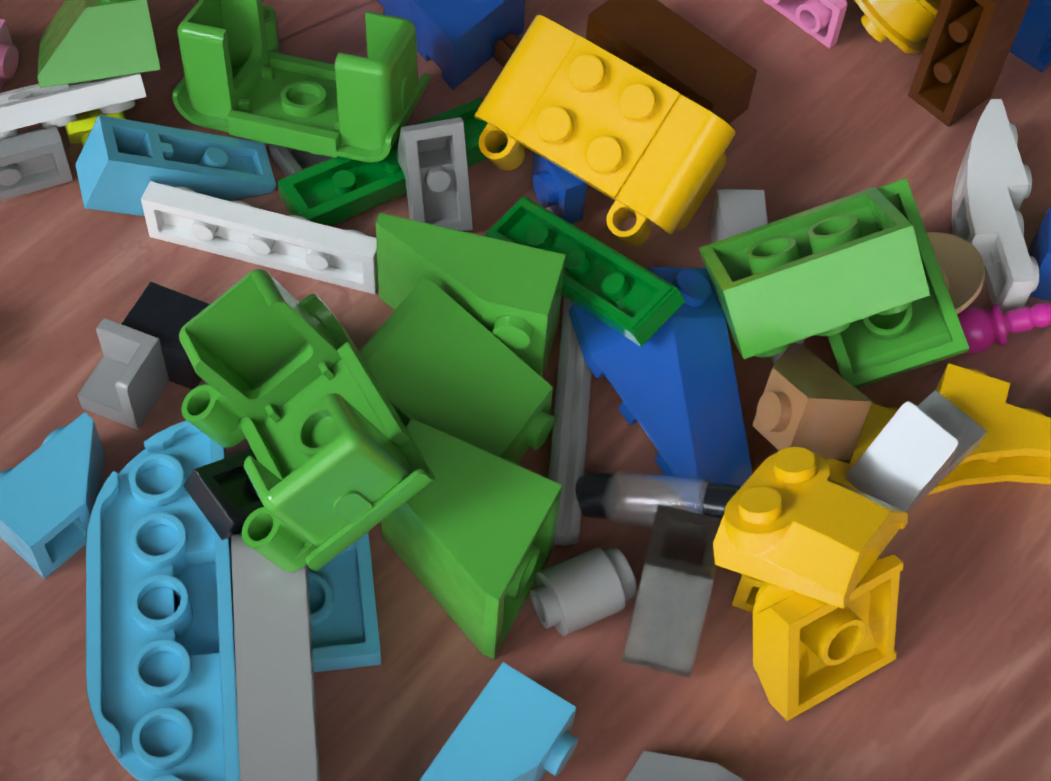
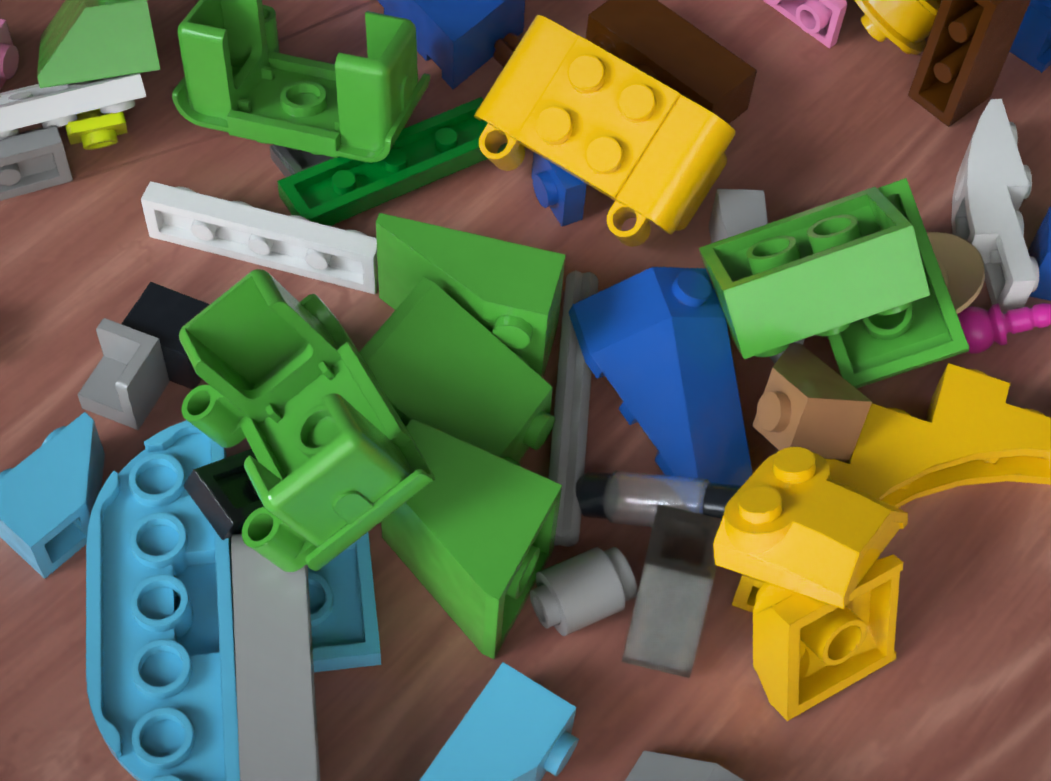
(128, 154): medium azure slope -> none
(436, 173): light grey slope -> none
(594, 274): green tile -> none
(916, 452): light grey slope -> none

